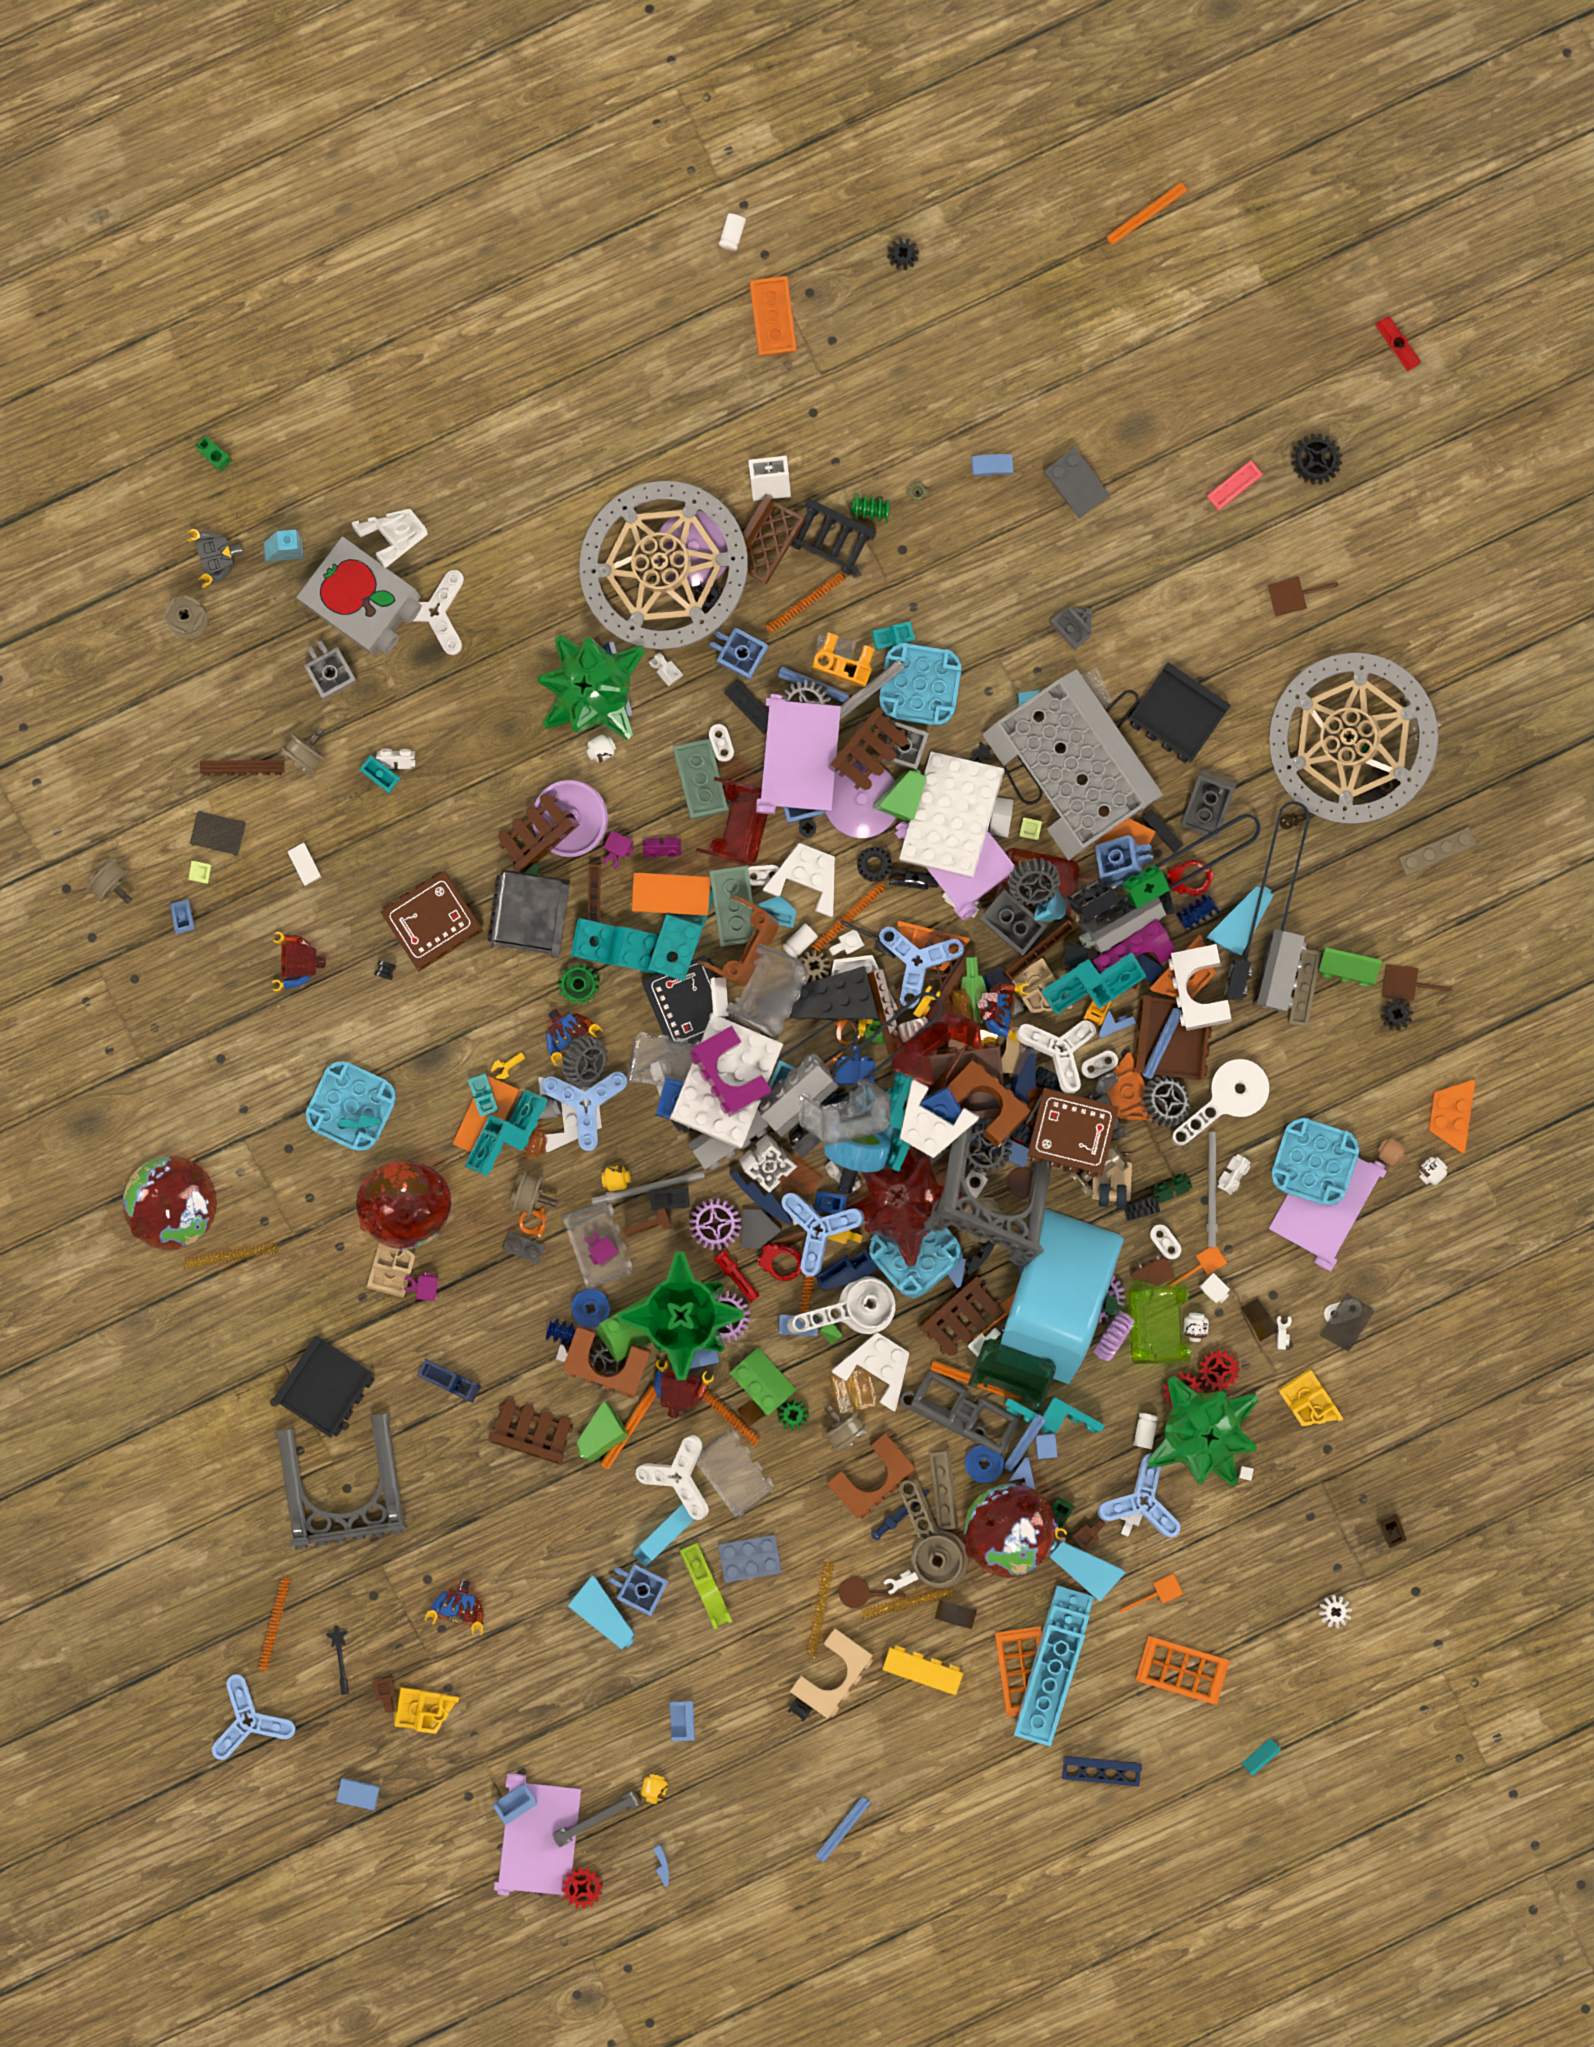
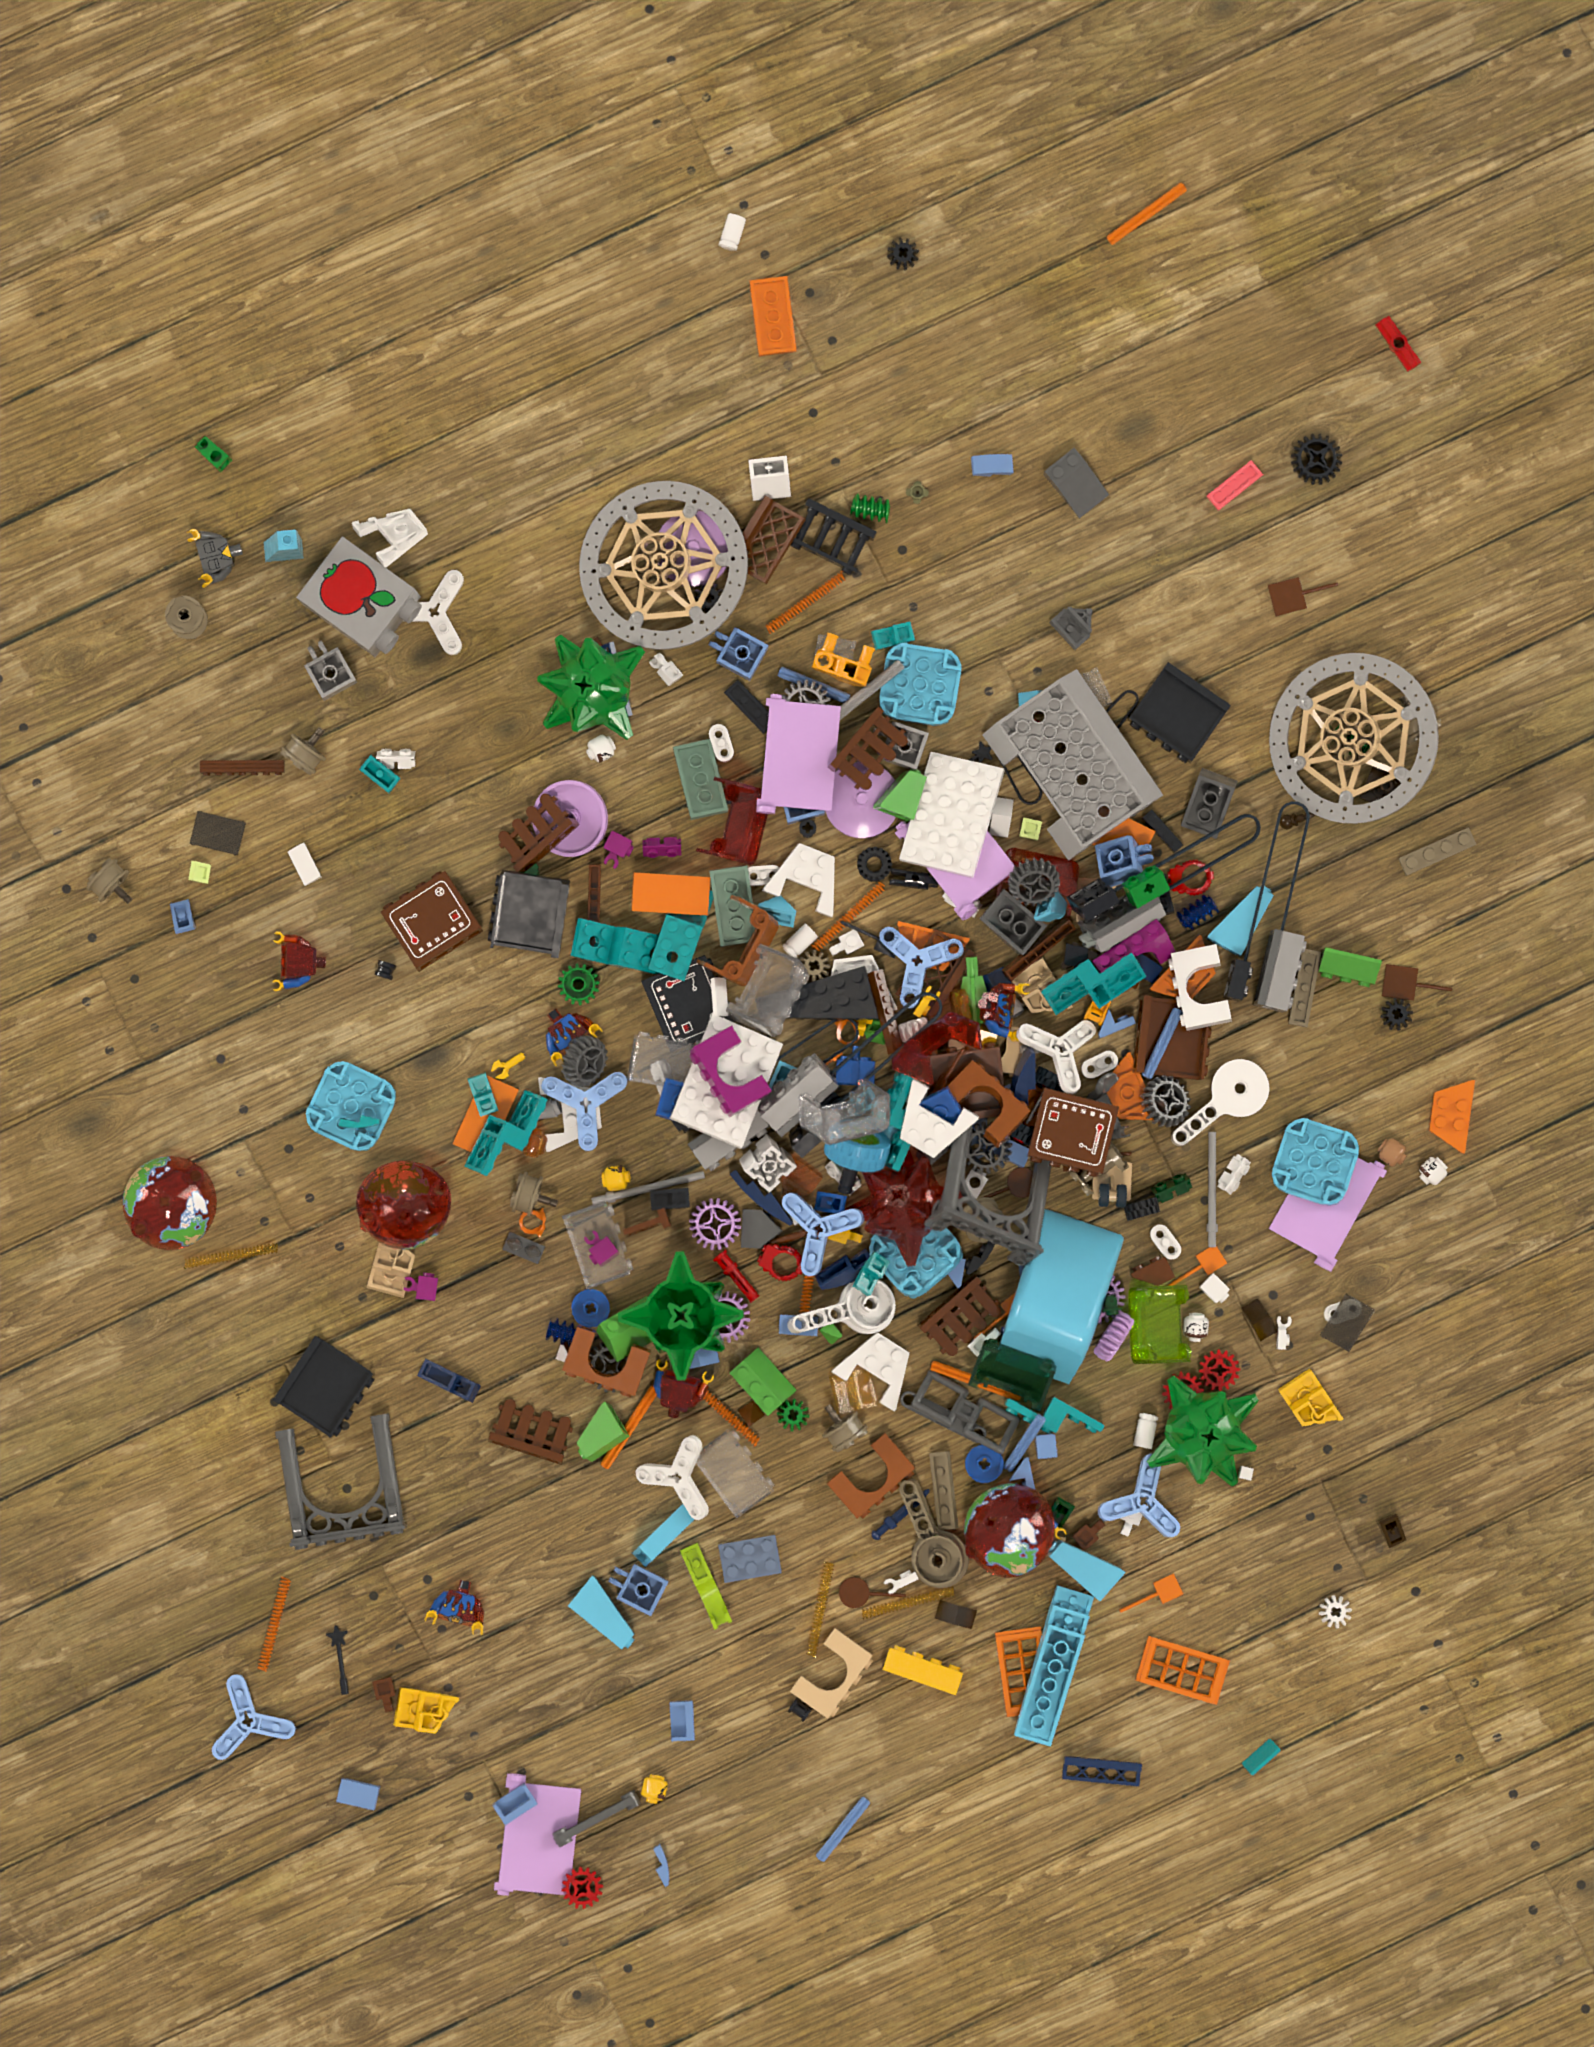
(870, 1273): none -> teal slope

